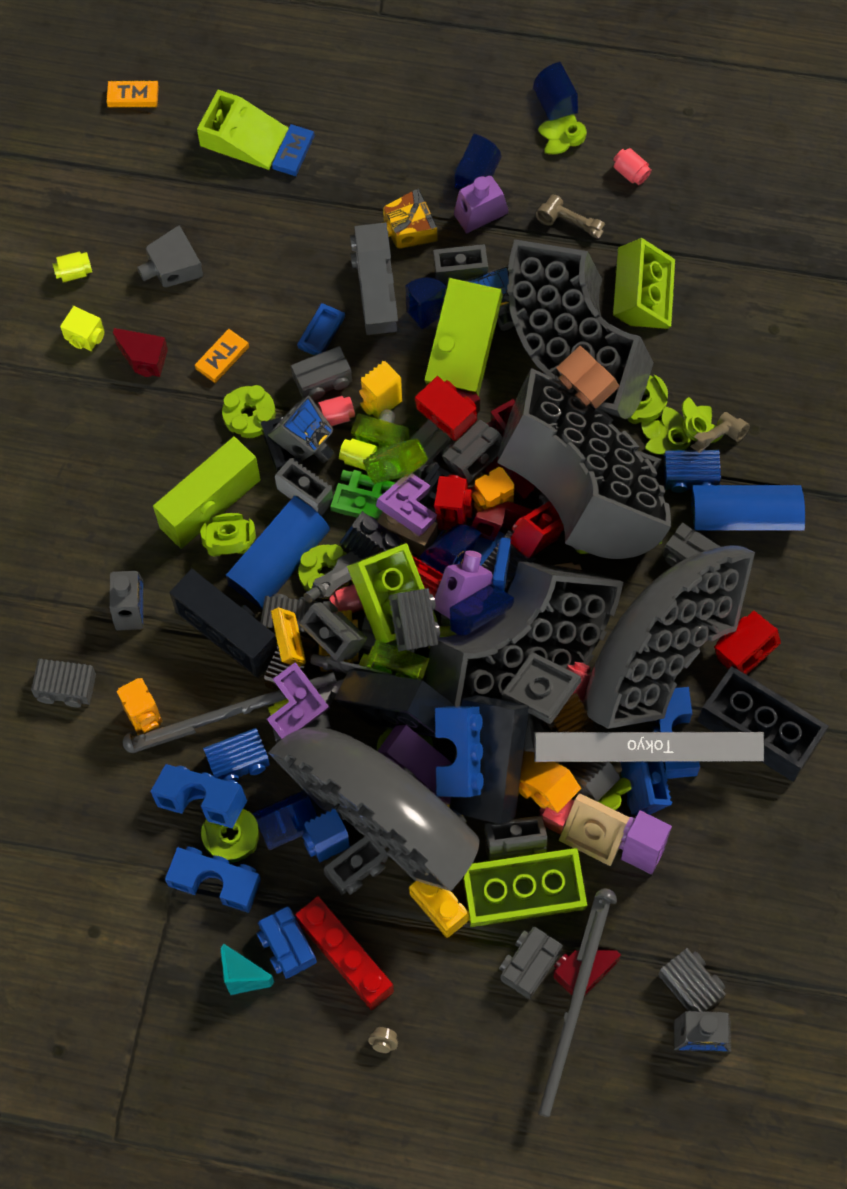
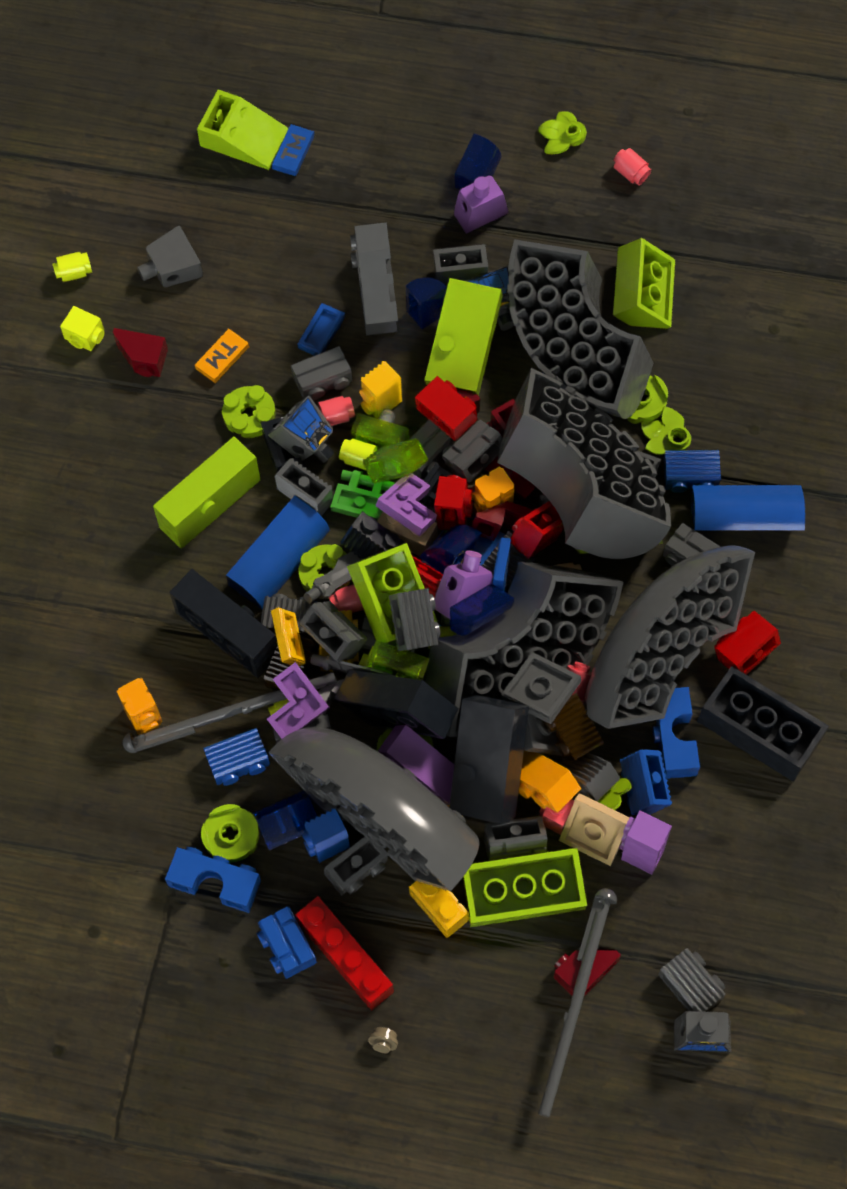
(63, 682): dark grey brick -> none
(127, 594): dark grey torso -> none
(132, 94): light orange tile -> none
(180, 786): blue arch -> none
(238, 541): lime plate -> none
(242, 974): teal slope -> none
(410, 221): torso -> none
(463, 728): blue arch -> none
(530, 962): dark grey brick -> none
(552, 209): dark tan brick -> none
(556, 92): clear blue brick -> none
(587, 377): nougat brick -> none
(648, 746): light grey tile -> none
(697, 419): lime plate -> none
(727, 425): dark tan brick -> none

